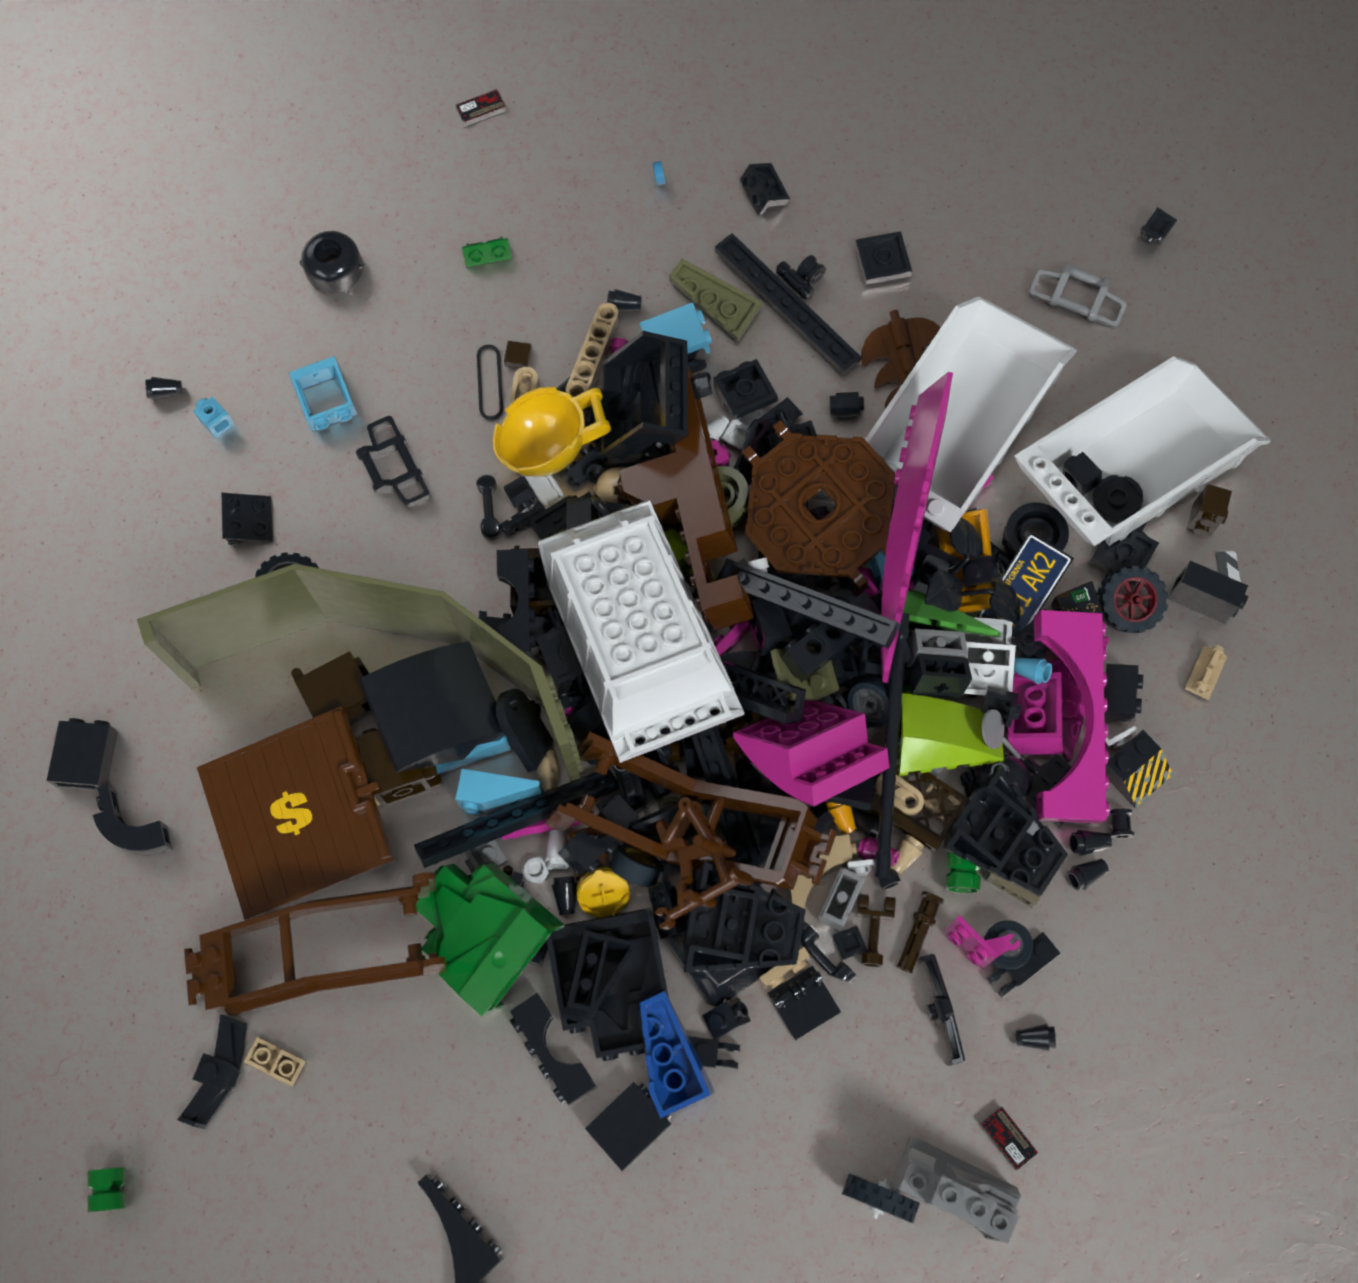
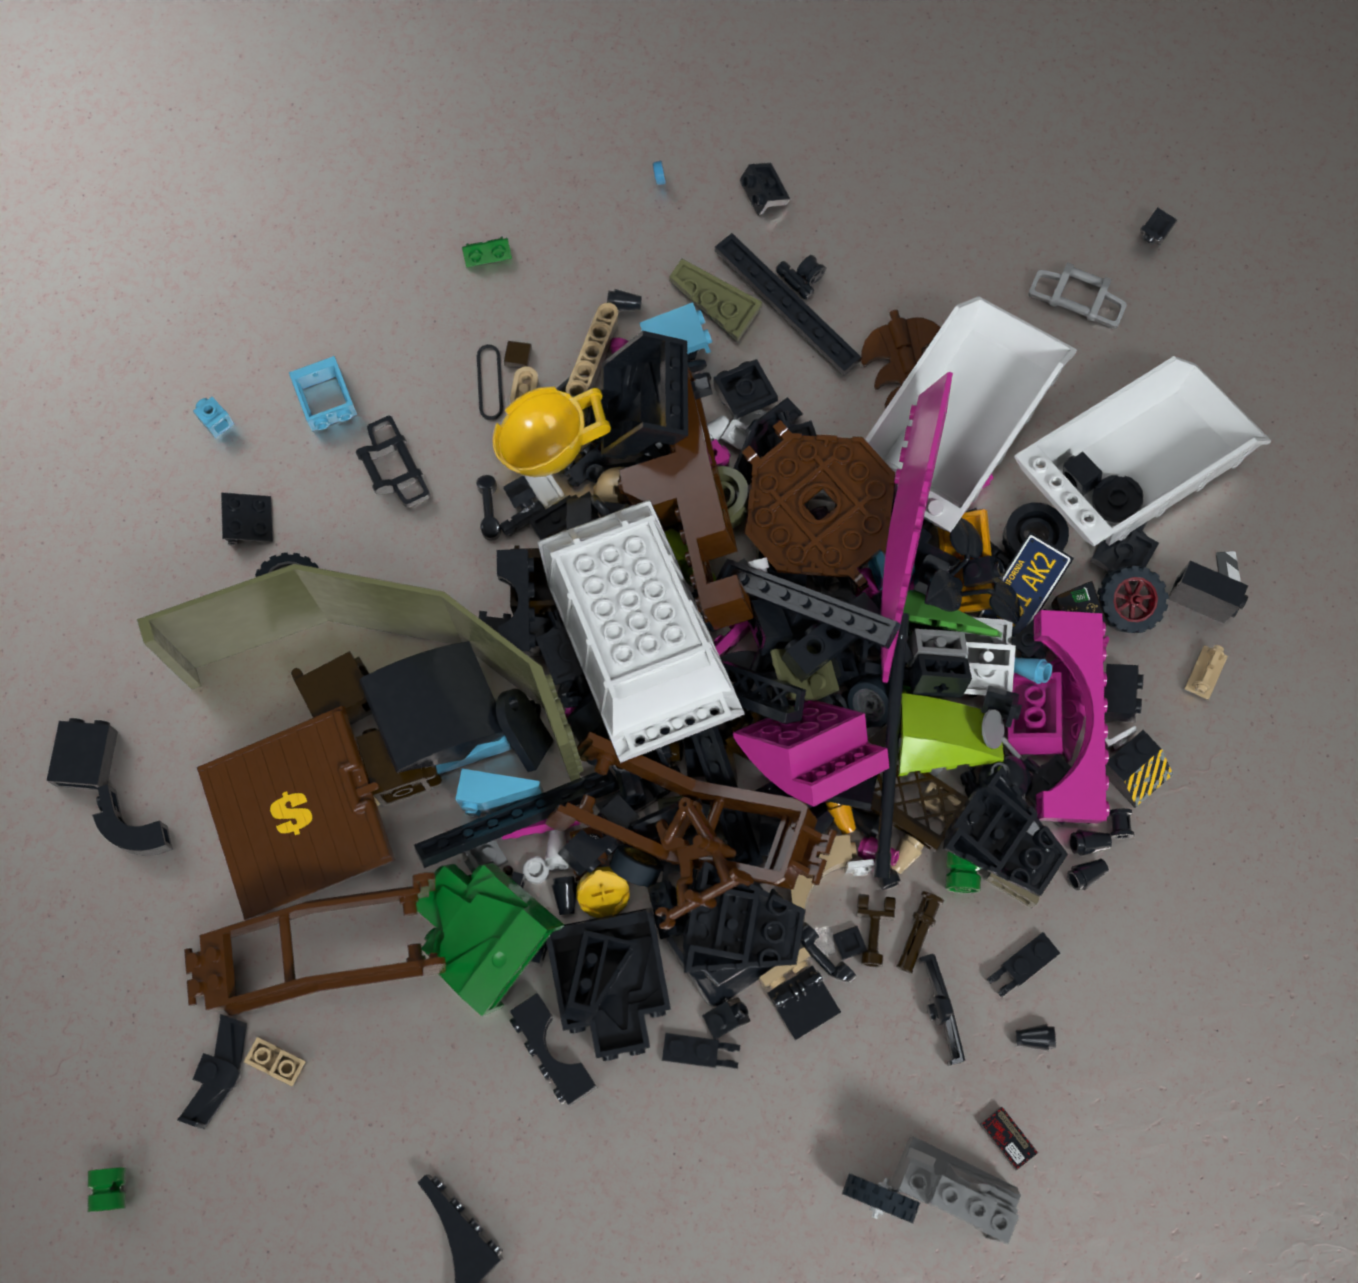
(162, 388): black cone -> none
(333, 276): black piece -> none
(481, 108): black tile -> none
(548, 771): tan hand -> none
(628, 1126): black brick -> none
(672, 1063): blue wedge -> none
(748, 776): black cone -> none
(841, 899): light grey brick -> none
(846, 404): black brick -> none
(883, 257): black plate -> none
(902, 792): tan plate -> none
(1004, 945): plate -> none
(1209, 510): dark brown brick -> none

